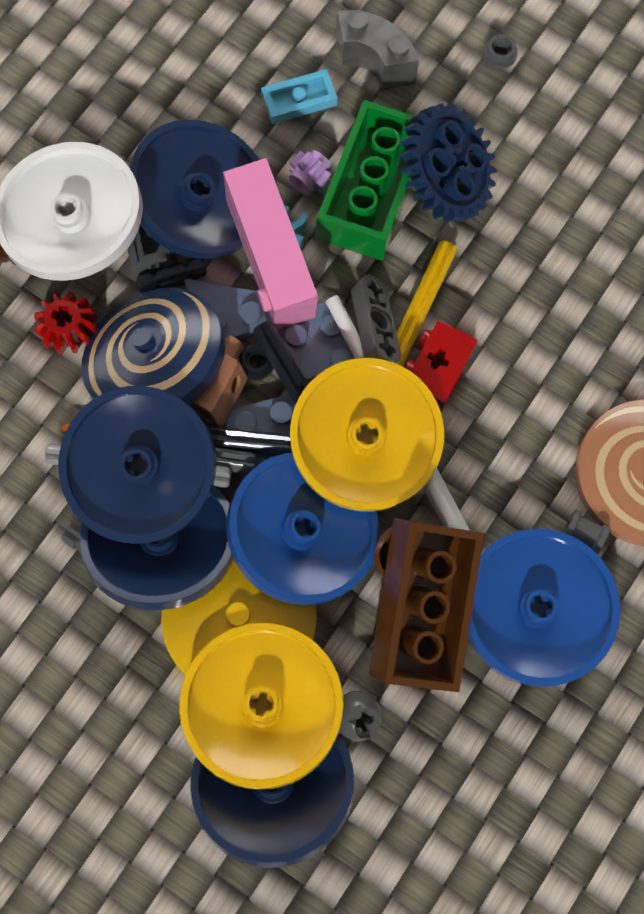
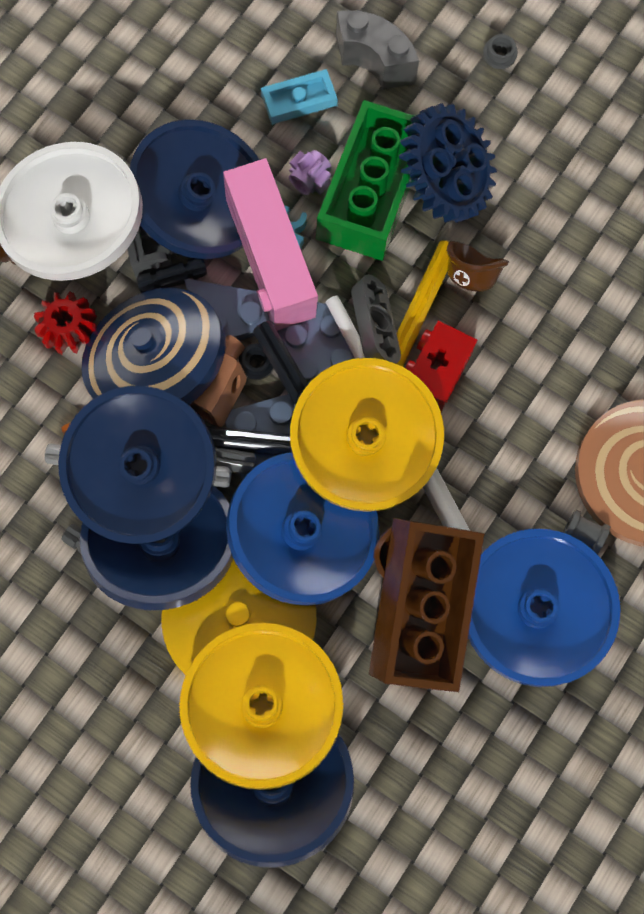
(360, 716): dark grey piece -> none
(471, 268): none -> reddish brown helmet

